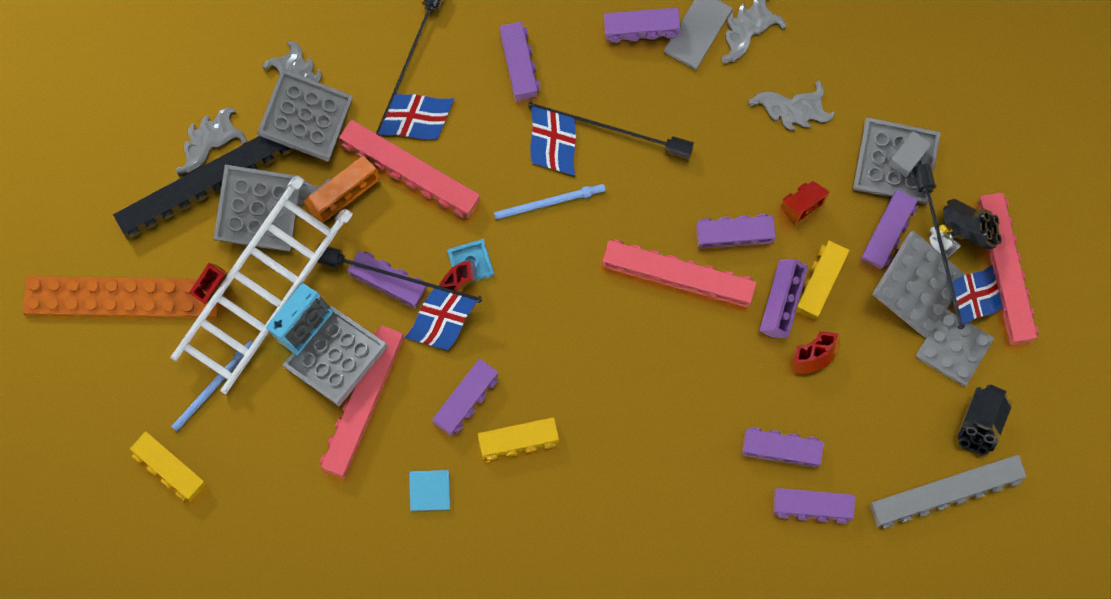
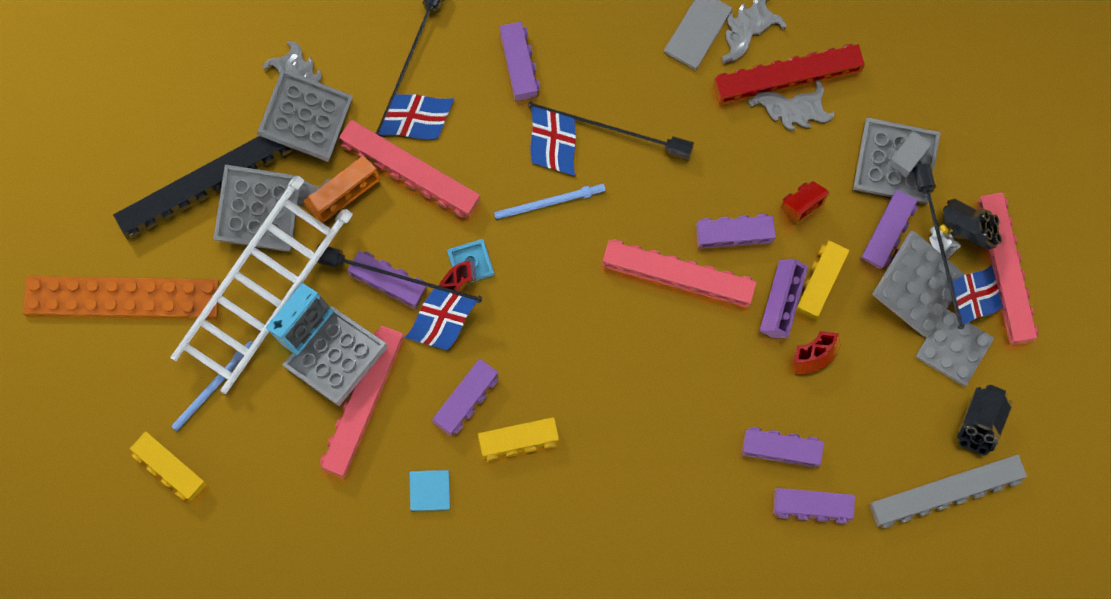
(208, 136): light grey piece -> none
(208, 281): red torso -> none
(642, 24): medium lavender brick -> none
(789, 73): none -> red brick

